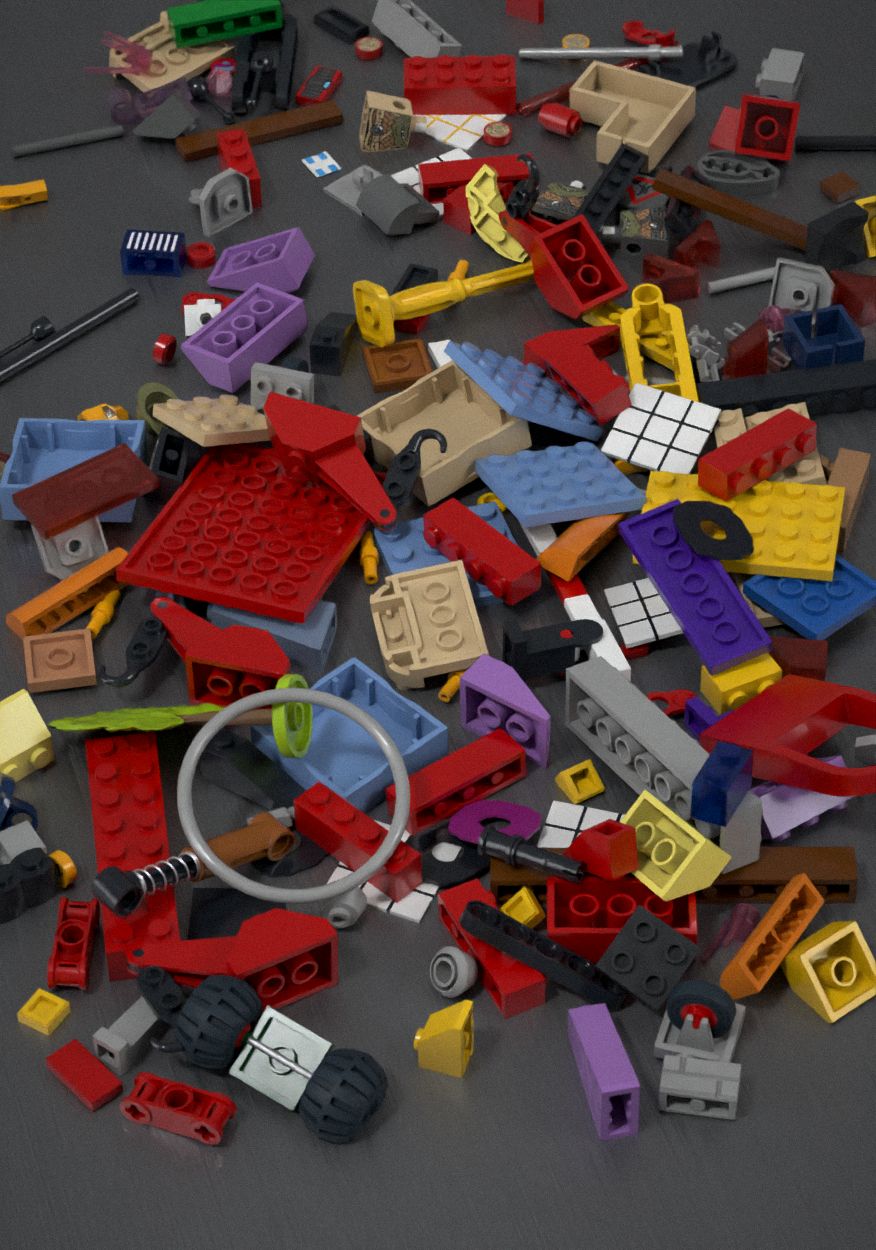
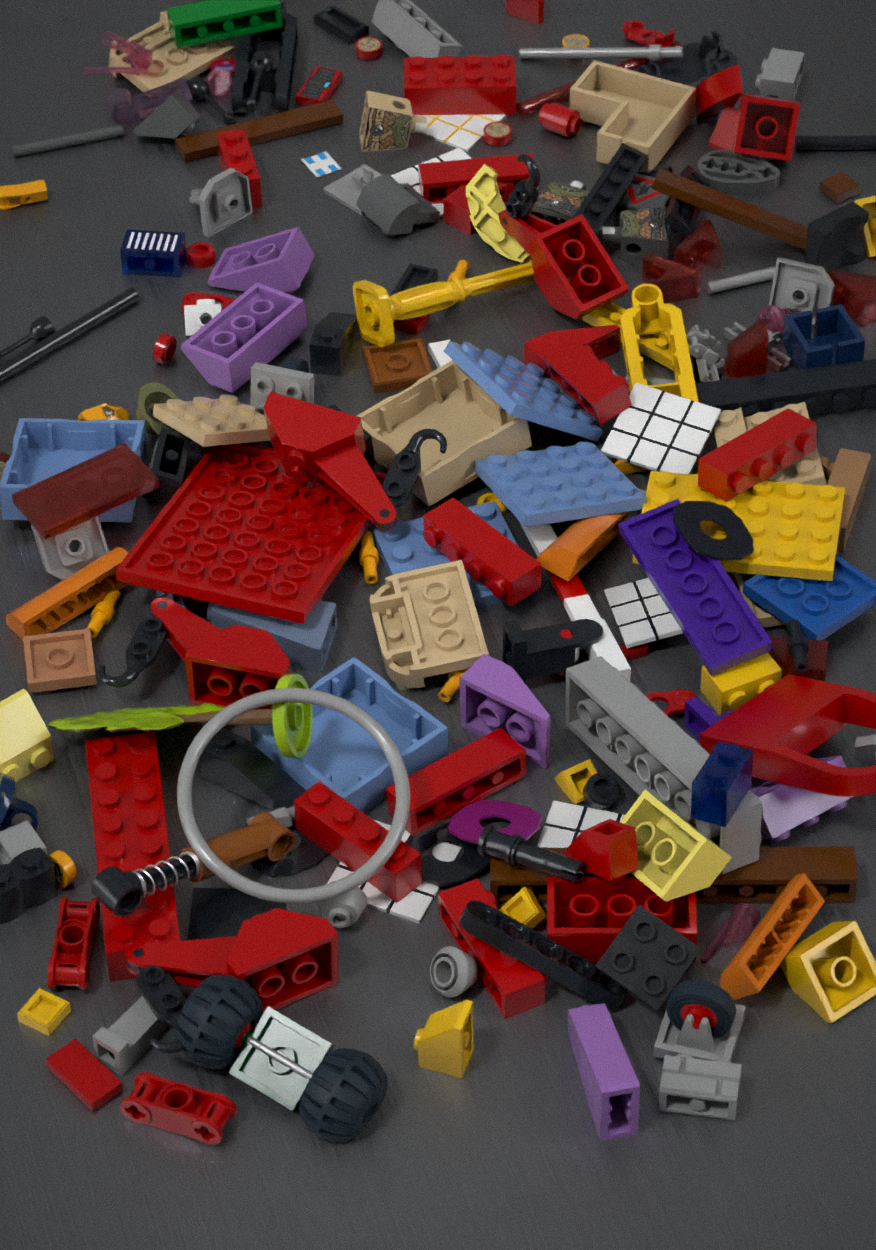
(601, 791): none -> black tile
(717, 91): none -> red slope
(797, 646): none -> black bar

